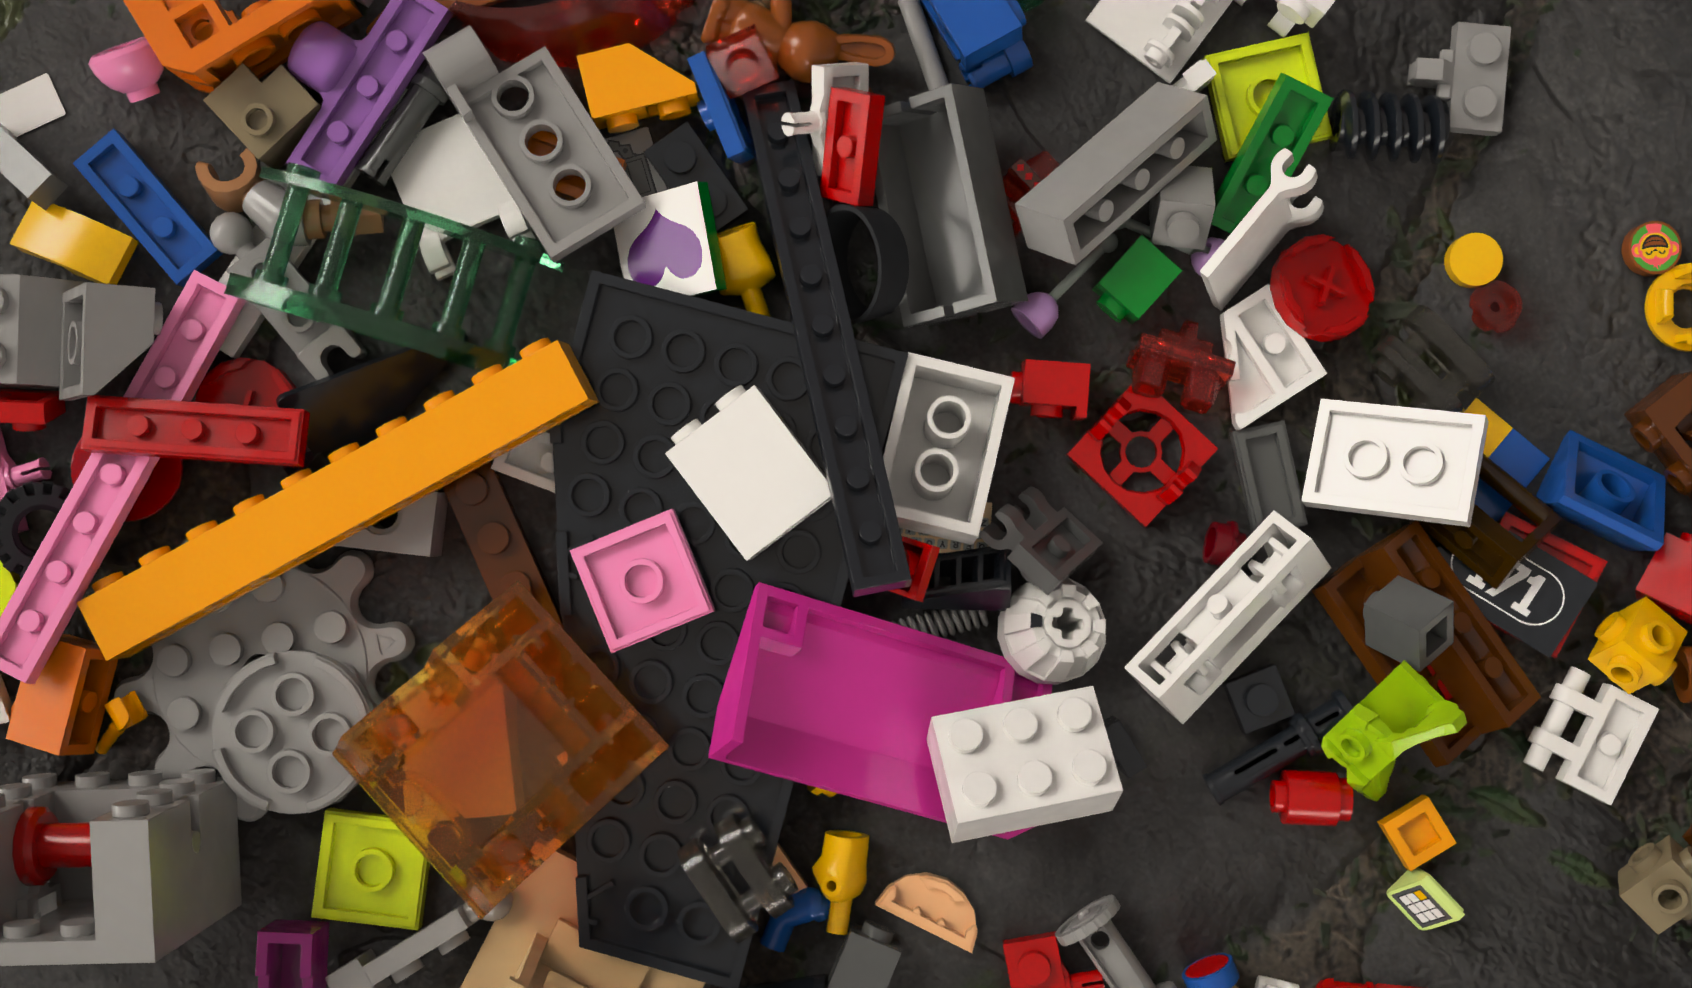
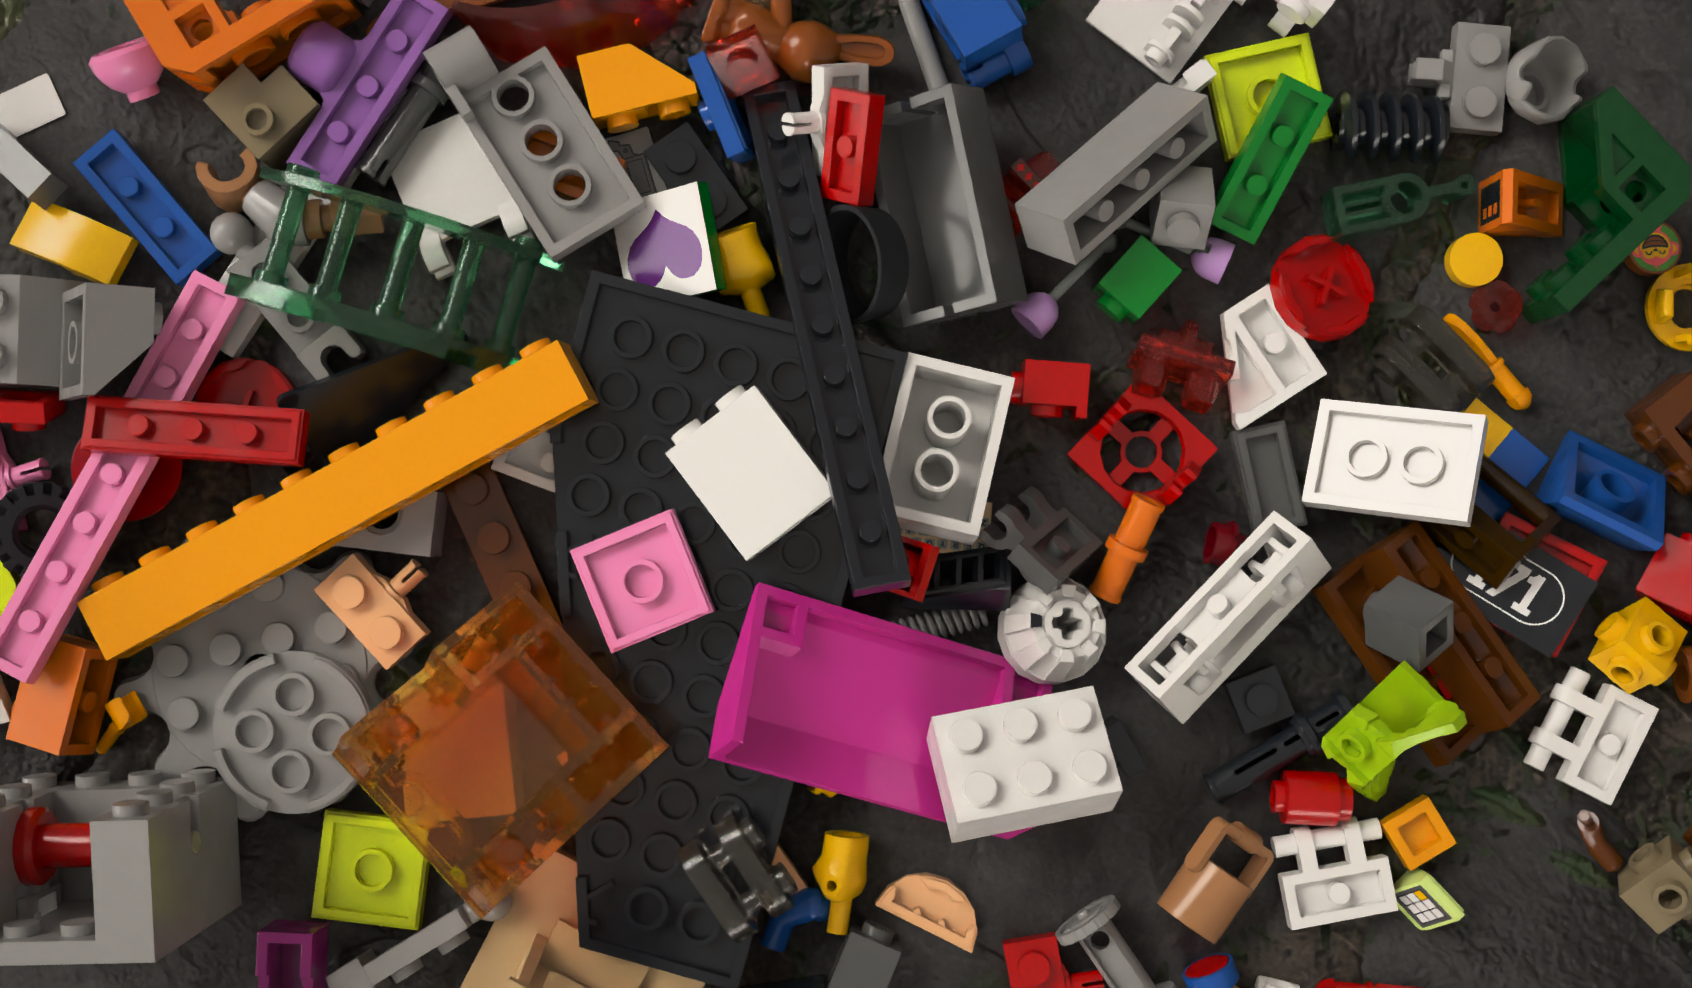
(376, 607): none -> light nougat plate
(1126, 548): none -> orange pin
(1205, 893): none -> medium nougat piece
(1261, 230): white flag -> none
(1338, 889): none -> white plate
(1381, 214): none -> clear green piece
(1505, 382): none -> light orange piece
(1520, 205): none -> orange slope
(1544, 79): none -> light grey hair
(1594, 839): none -> reddish brown piece
(1633, 170): none -> dark green bracket

